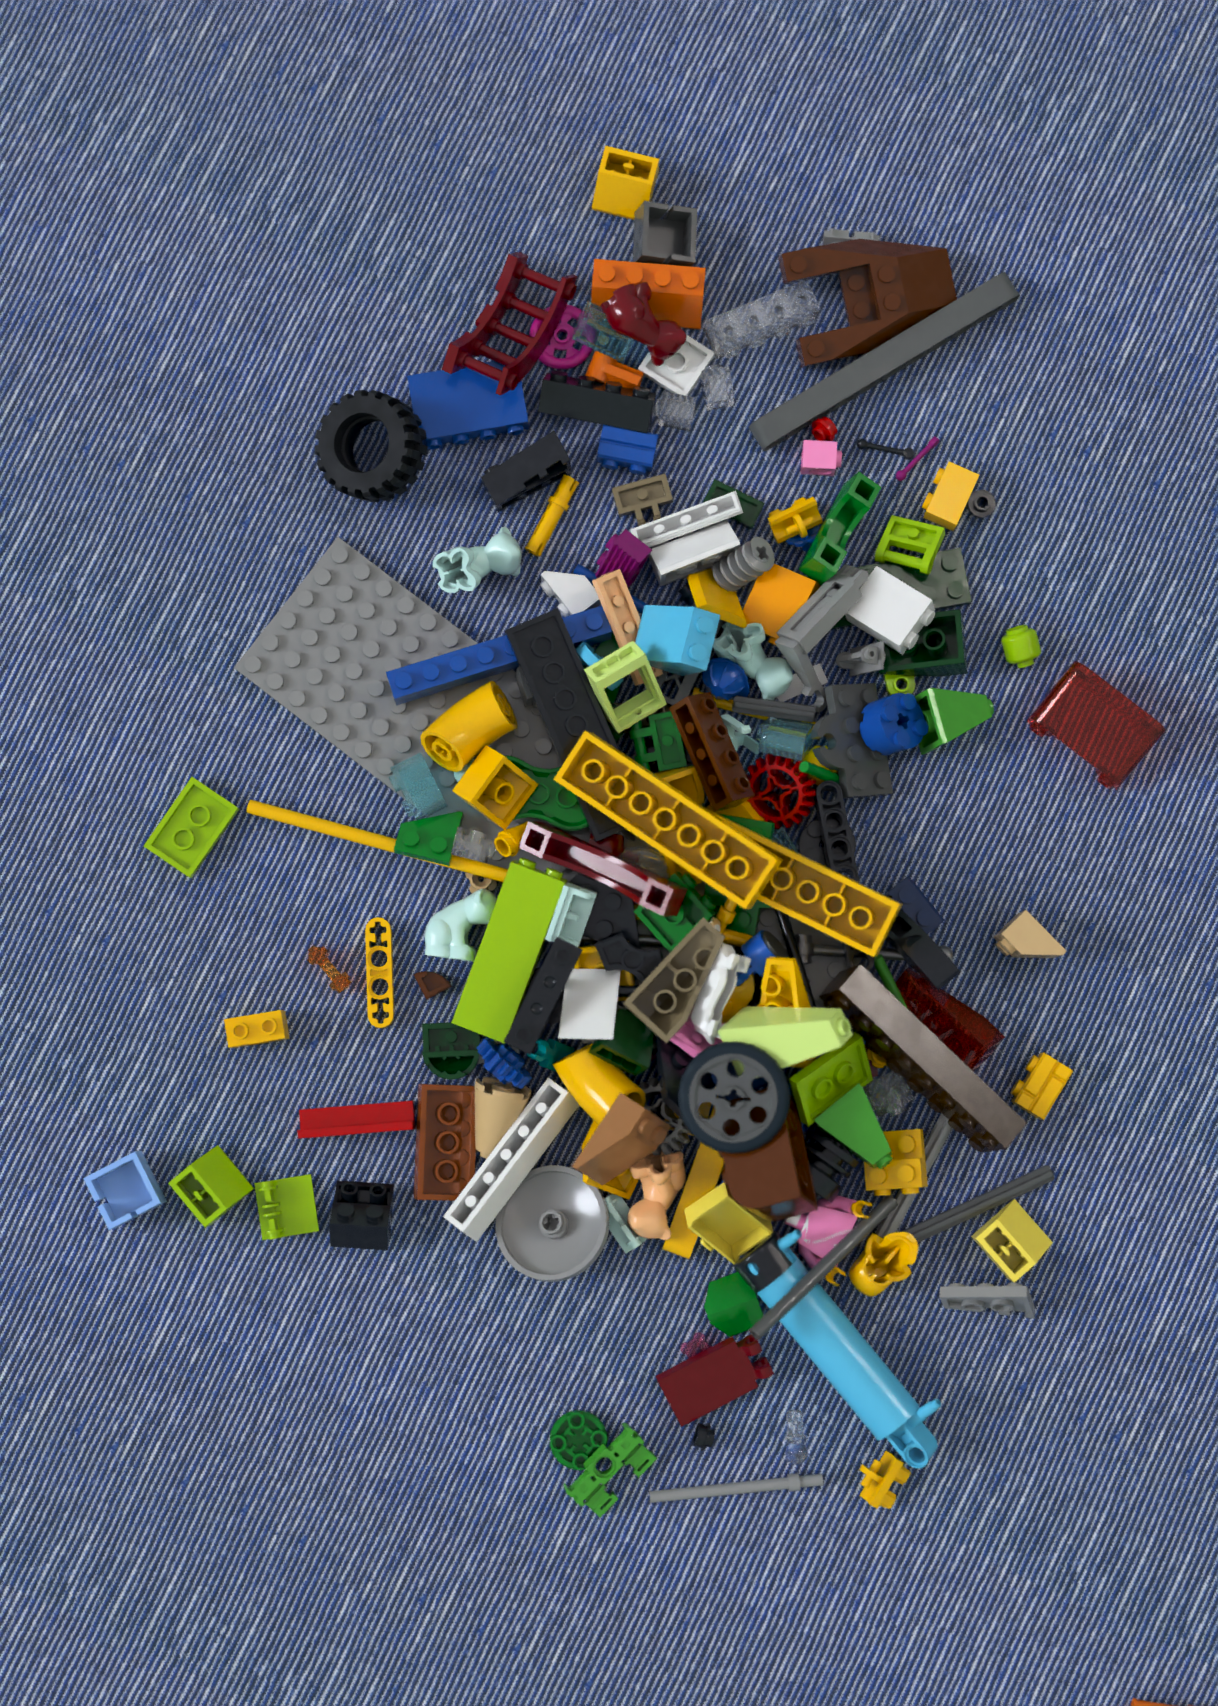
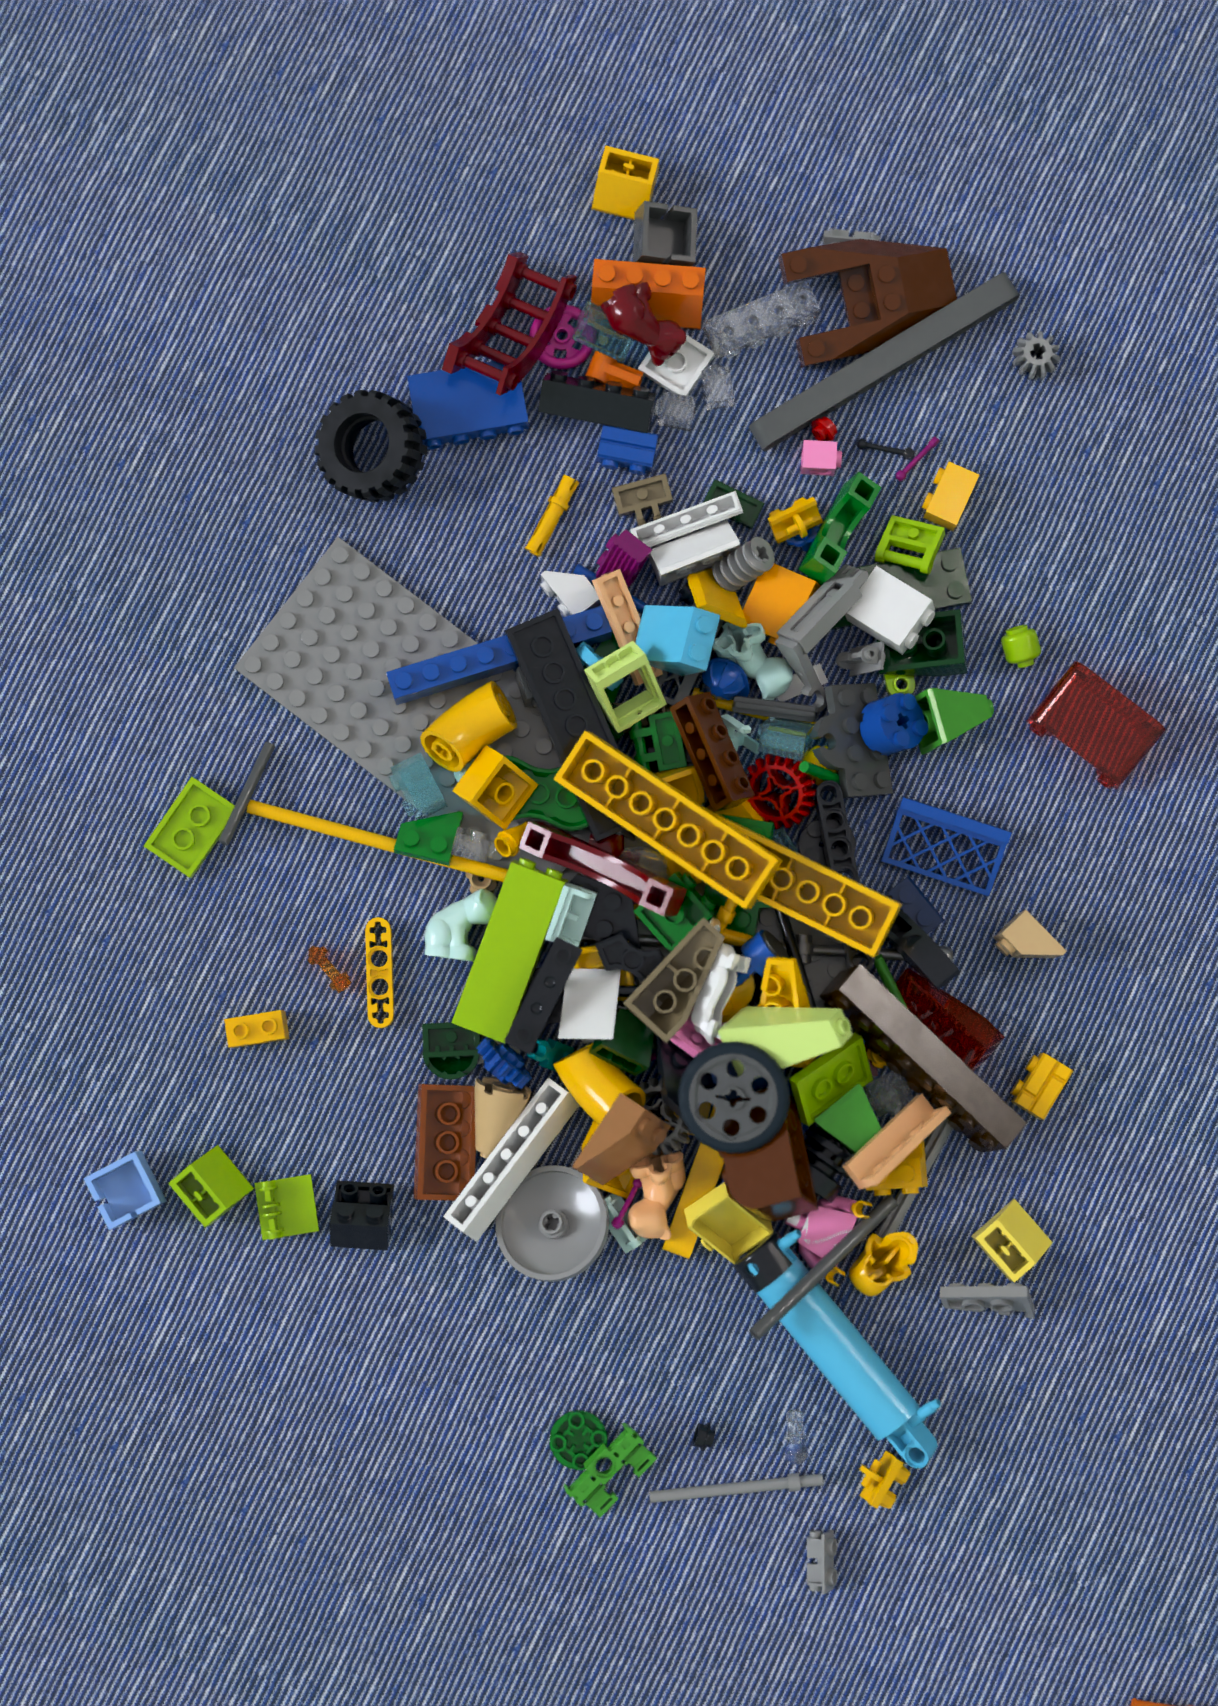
(246, 793): none -> dark grey bar
(356, 1119): red fence -> none
(431, 983): reddish brown tile -> none
(466, 567): light aqua animal -> none
(527, 472): black wedge -> none
(618, 1221): none -> magenta hinge
(697, 1341): clear pink plate -> none
(713, 1378): dark red tile -> none
(732, 1305): green slope -> none
(823, 1572): none -> light grey hinge
(894, 1142): none -> light nougat fence
(953, 822): none -> blue fence
(977, 511): black plate -> none
(981, 1203): dark grey axle -> none
(1033, 365): none -> light grey gear

